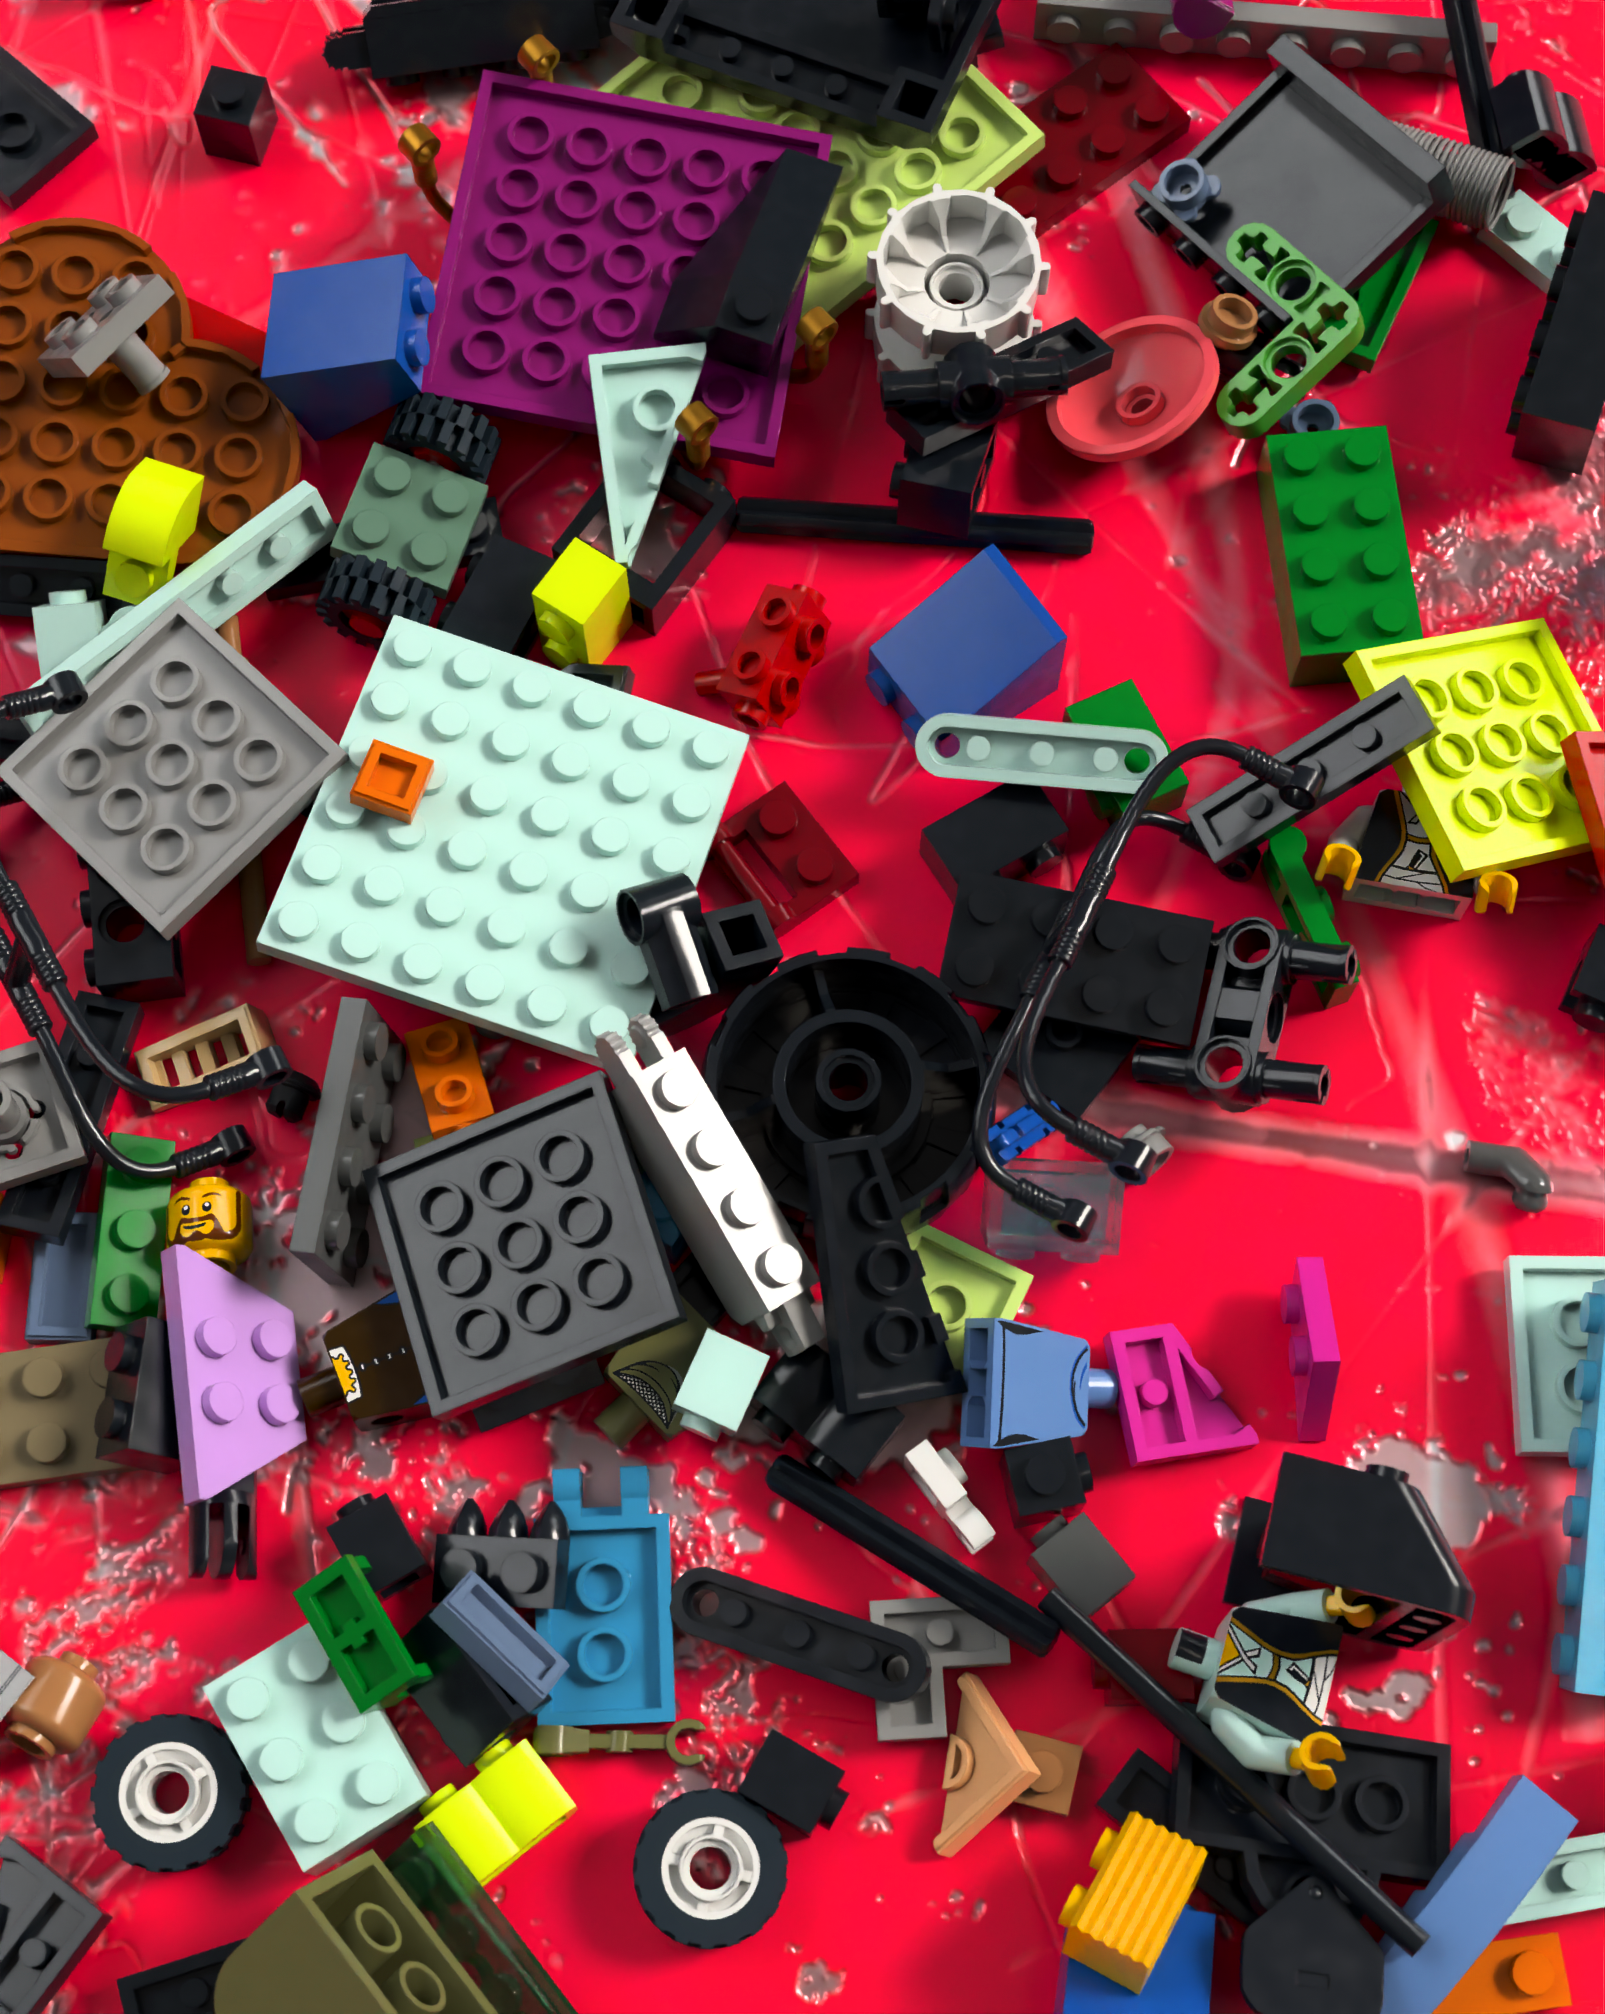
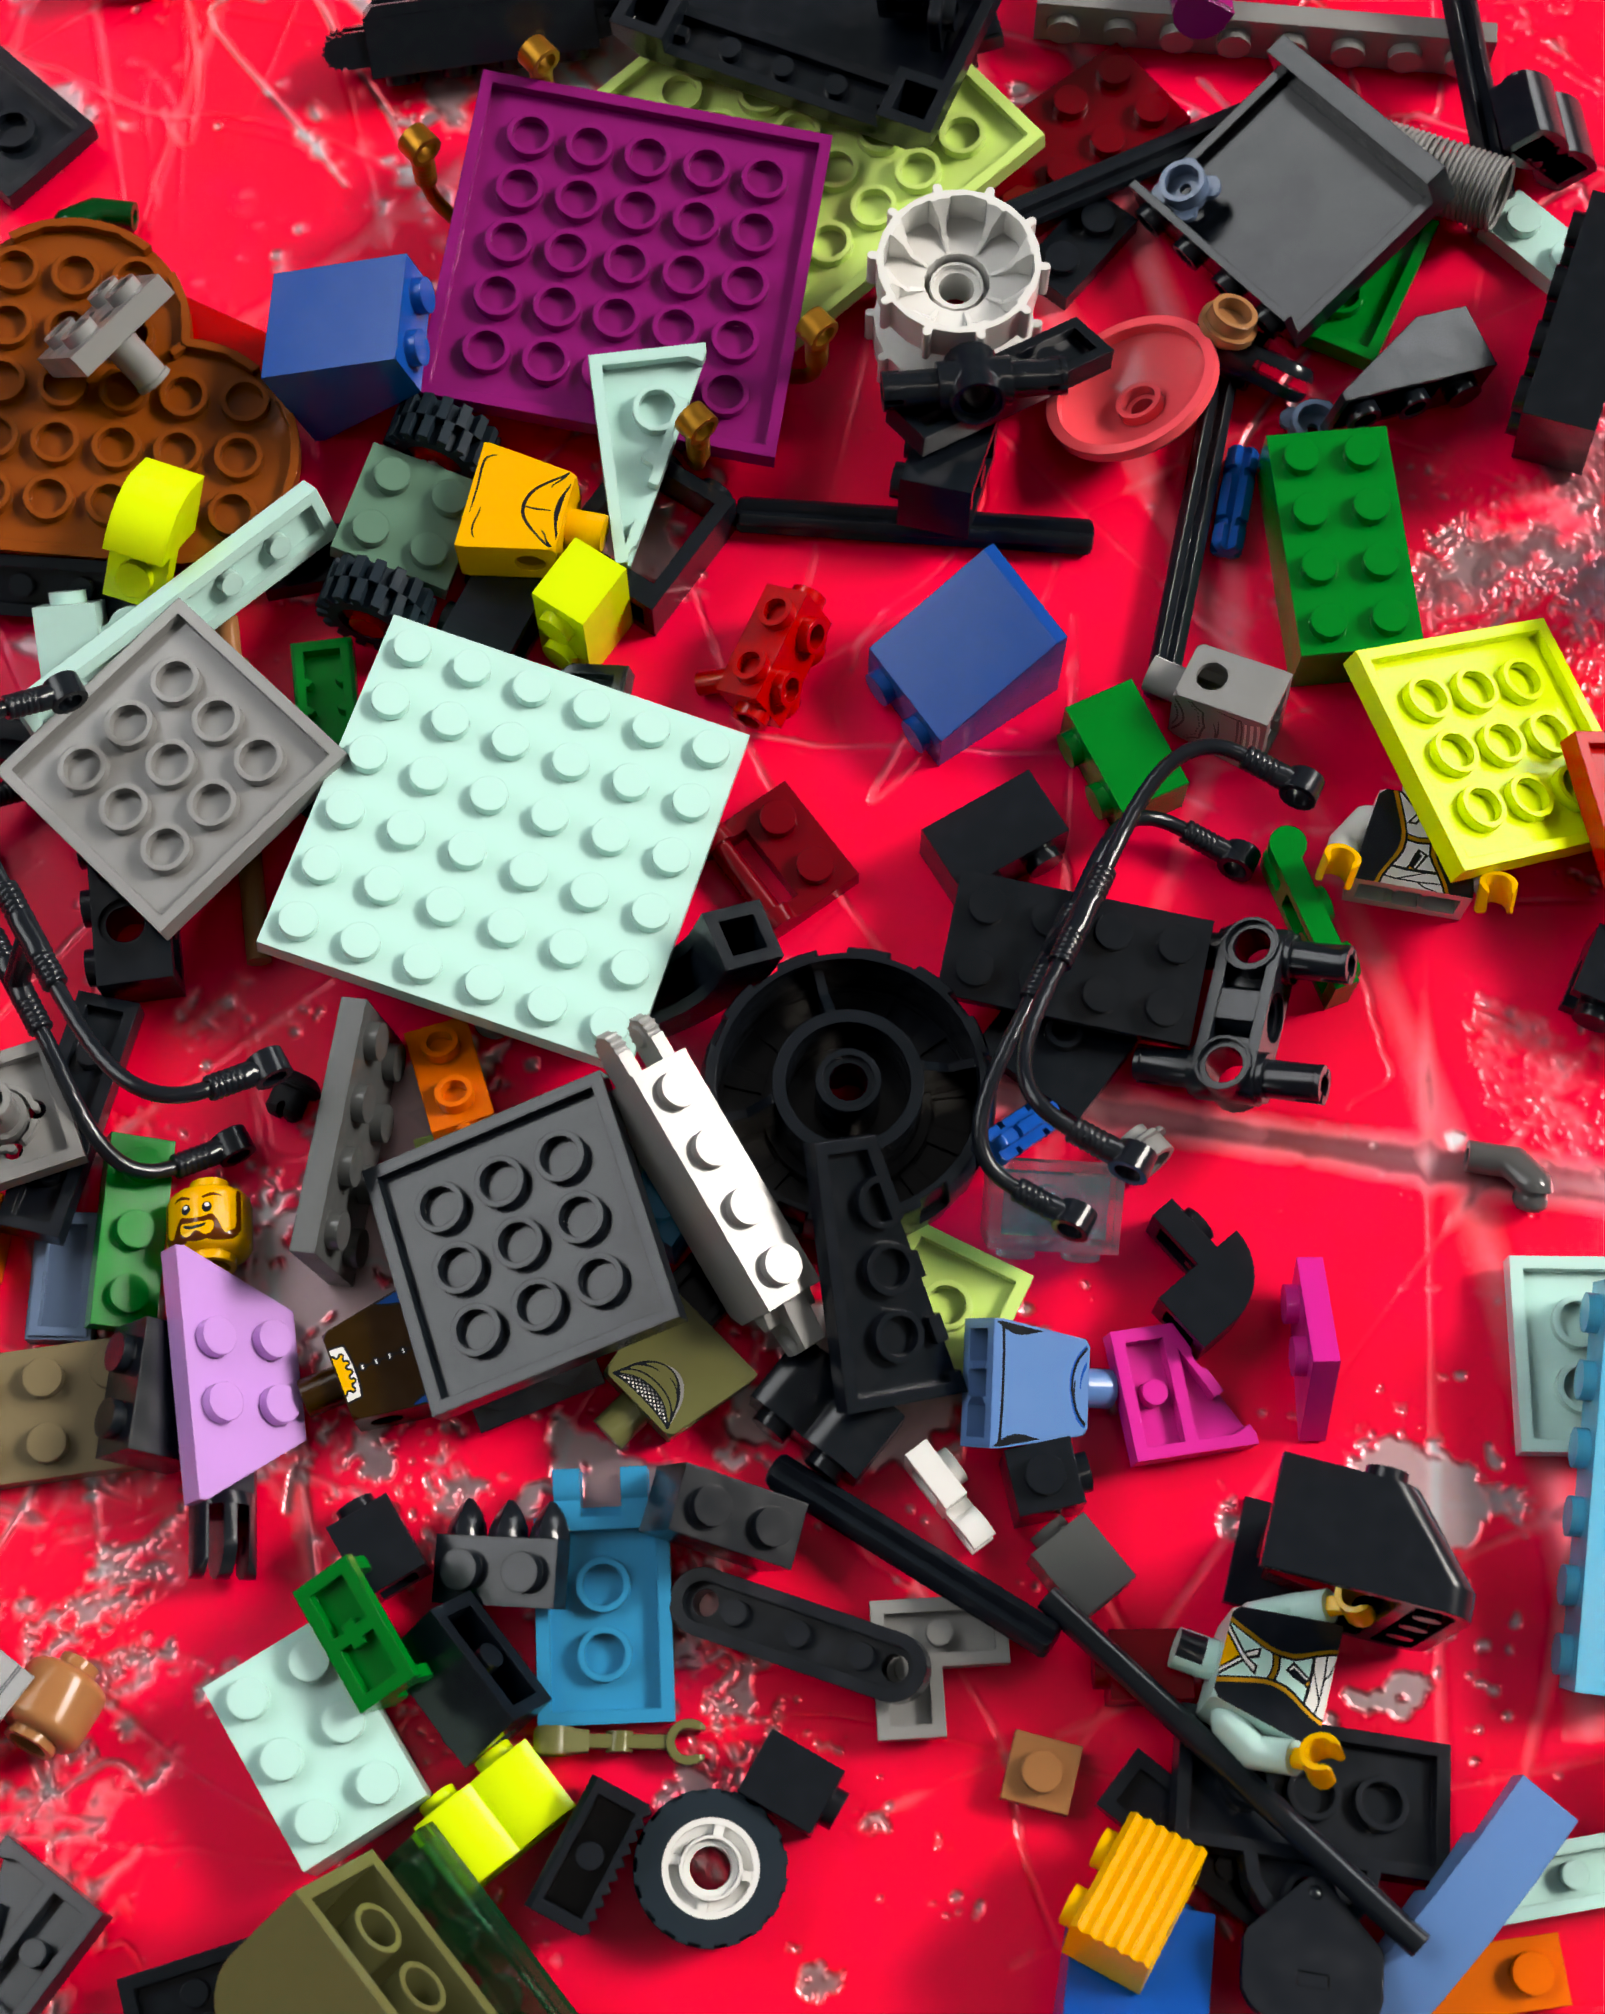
(112, 211): none -> dark green arm
(128, 1786): black wheel -> none
(222, 1028): tan slope -> none
(235, 115): black brick -> none
(326, 682): none -> green plate
(392, 781): orange tile -> none
(500, 1641): sand blue tile -> none
(522, 516): none -> yellow torso
(588, 1856): none -> black brick
(664, 923): black piece -> none
(719, 1385): light aqua brick -> none
(723, 1517): none -> black brick
(752, 267): black wedge -> none
(982, 1768): light nougat tile -> none
(1037, 752): light aqua plate -> none
(1083, 247): none -> black plate
(1115, 172): none -> black axle
(1193, 527): none -> black axle
(1215, 1280): none -> black brick
(1221, 697): none -> light grey torso
(1234, 502): none -> blue axle
(1308, 313): bright green beam -> none
(1341, 750): plate -> none
(1426, 366): none -> slope

